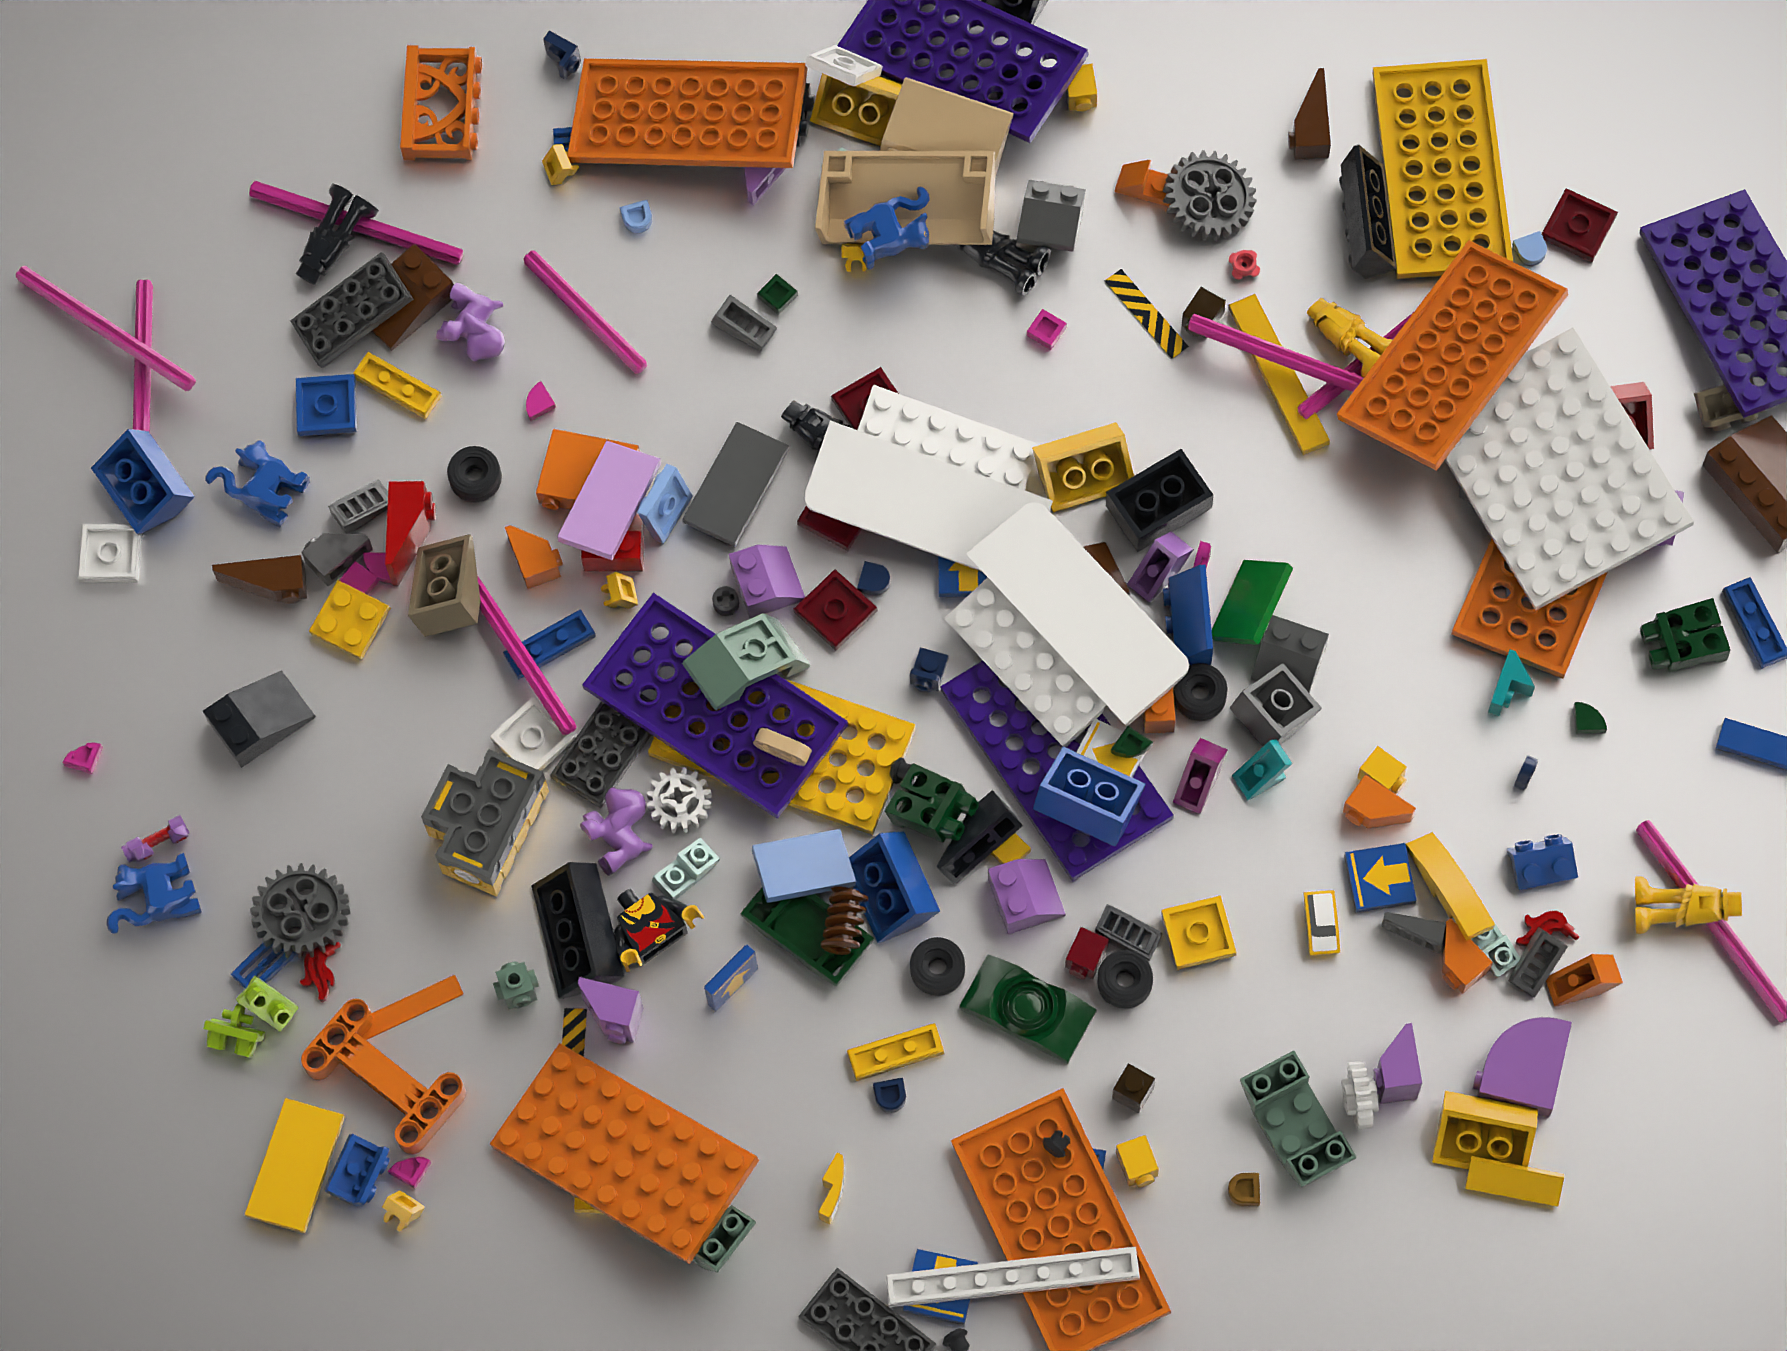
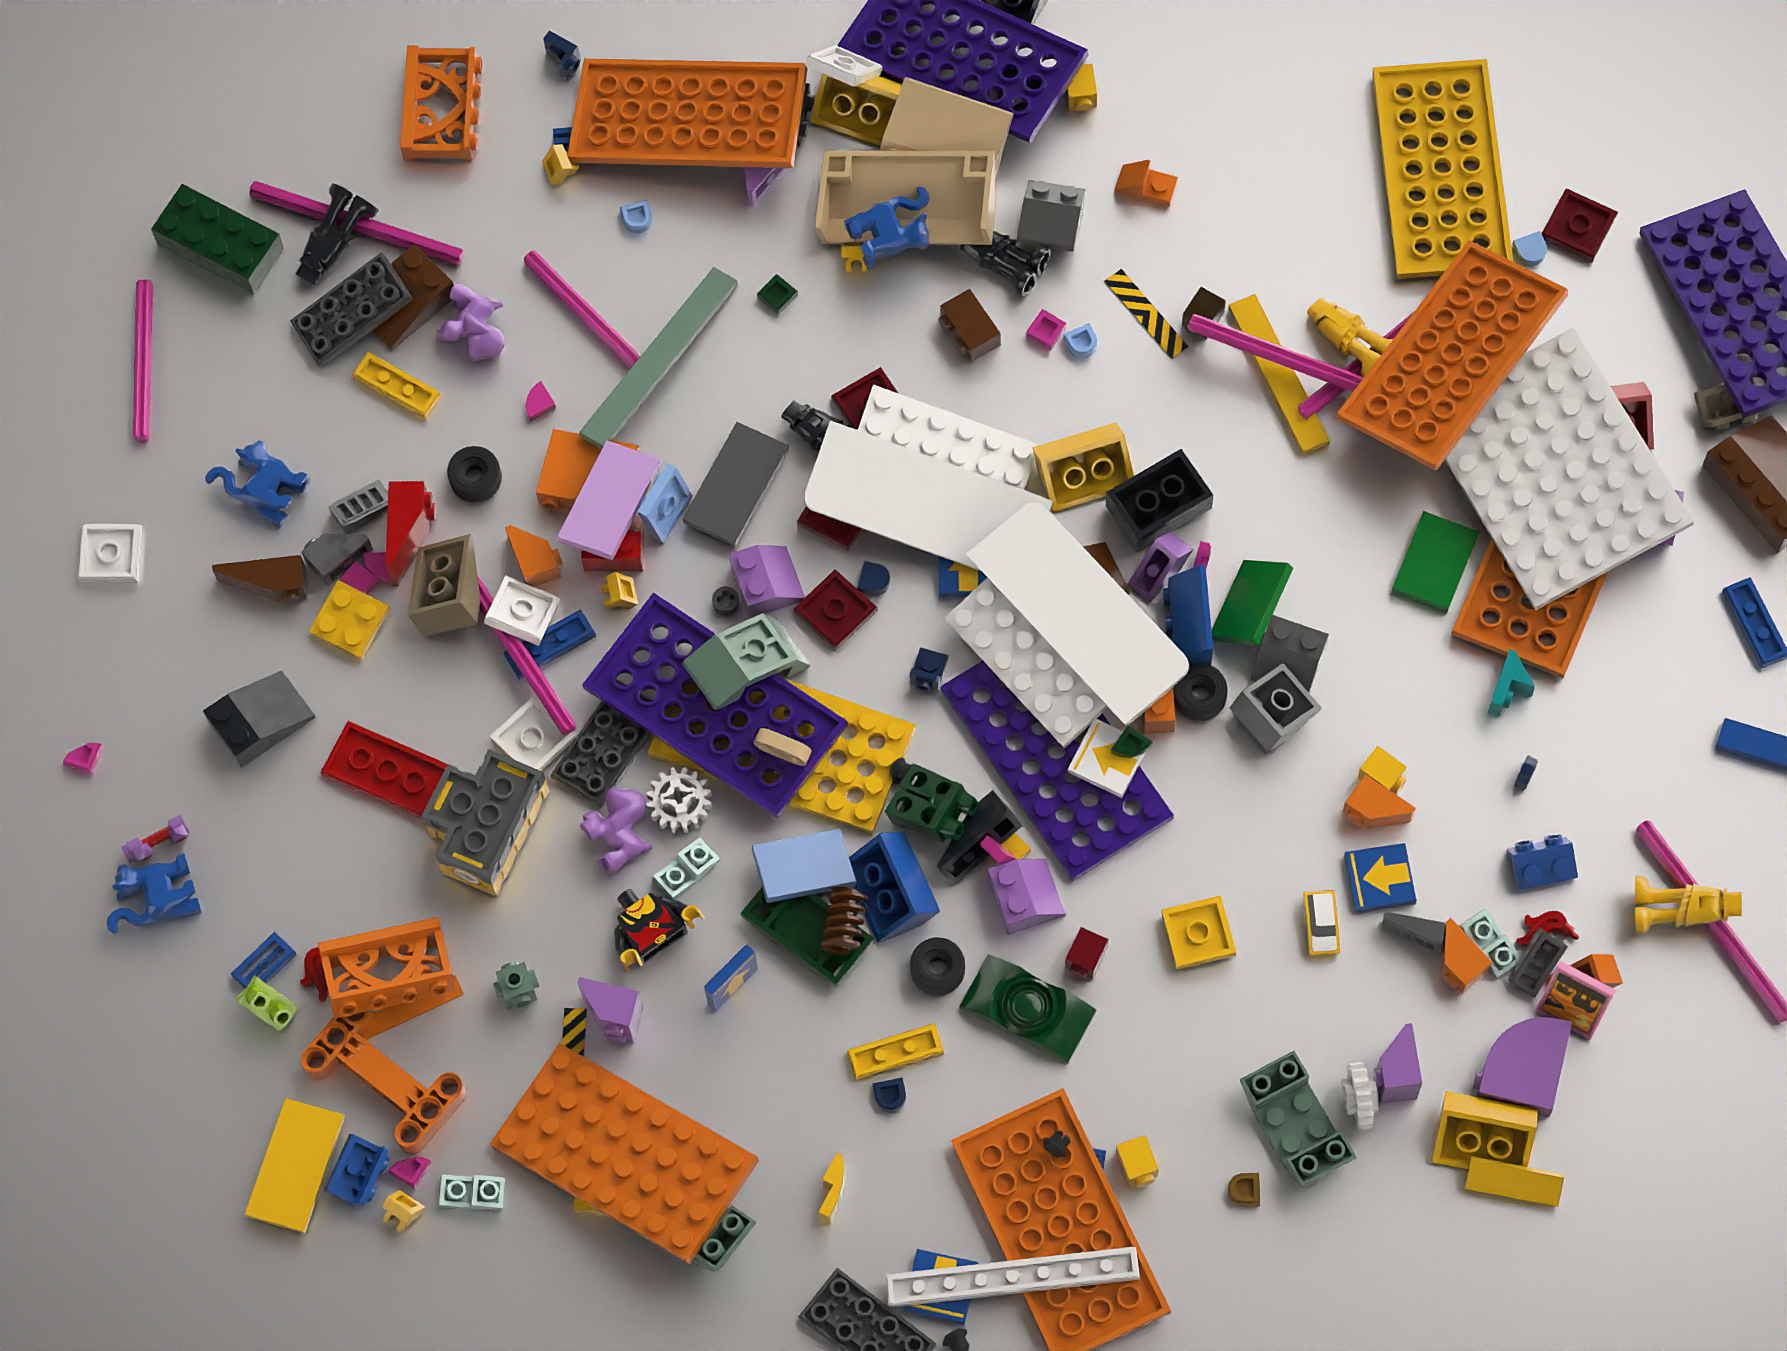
(105, 328): dark pink axle -> none
(142, 481): blue slope -> none
(217, 238): none -> dark green brick
(246, 1037): lime hips -> none
(326, 405): blue plate -> none
(326, 898): dark grey gear -> none
(375, 993): none -> orange fence
(383, 769): none -> red tile
(471, 1192): none -> light aqua slope
(521, 610): none -> white tile
(577, 927): black slope -> none
(658, 358): none -> sand green tile
(730, 327): dark grey slope -> none
(969, 325): none -> reddish brown brick
(997, 851): none -> dark pink tile
(1081, 341): none -> light blue tile
(1088, 796): blue slope -> none
(1123, 942): black slope -> none
(1125, 962): black tyre -> none
(1133, 1088): dark brown brick -> none
(1200, 775): magenta slope -> none
(1233, 194): dark grey gear -> none
(1244, 256): coral plate -> none
(1262, 770): teal slope -> none
(1311, 126): reddish brown slope -> none
(1367, 214): black slope -> none
(1435, 561): none -> green tile
(1450, 885): yellow slope -> none
(1575, 999): none -> tile
(1588, 719): dark green tile -> none
(1686, 637): dark green hips -> none

